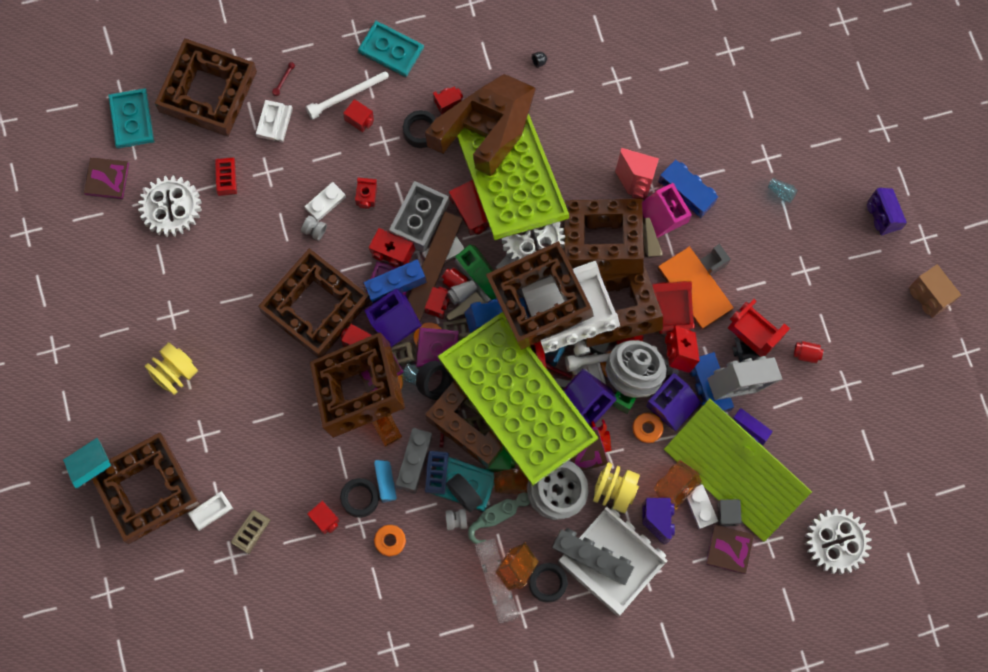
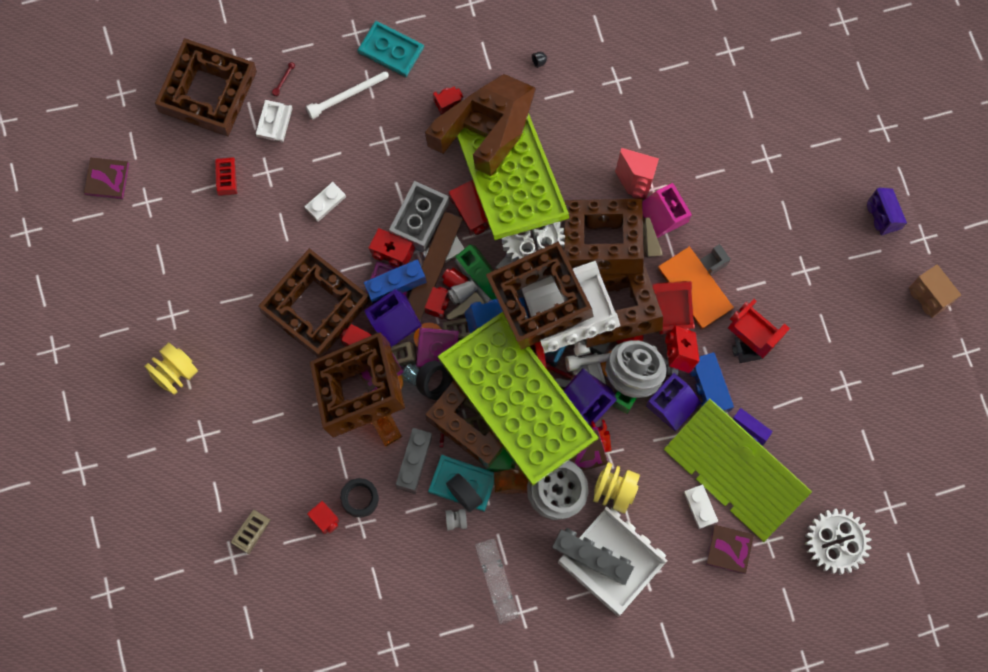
(86, 463): teal tile -> none
(131, 118): teal tile -> none
(132, 461): reddish brown brick -> none
(187, 202): white gear -> none
(210, 511): white tile -> none
(313, 228): light grey wheel -> none
(358, 115): red brick -> none
(366, 185): red brick -> none
(385, 481): dark azure slope -> none
(389, 530): orange piece -> none
(412, 117): black tyre -> none
(439, 455): dark blue slope -> none
(497, 514): sand green piece -> none
(517, 567): clear orange brick -> none
(563, 582): black tyre -> none
(650, 418): orange piece -> none
(657, 518): dark purple slope -> none
(678, 483): clear orange brick -> none
(693, 192): blue brick -> none
(729, 512): dark grey panel -> none
(744, 377): light grey brick -> none
(783, 190): clear light blue cone -> none
(808, 352): red brick -> none

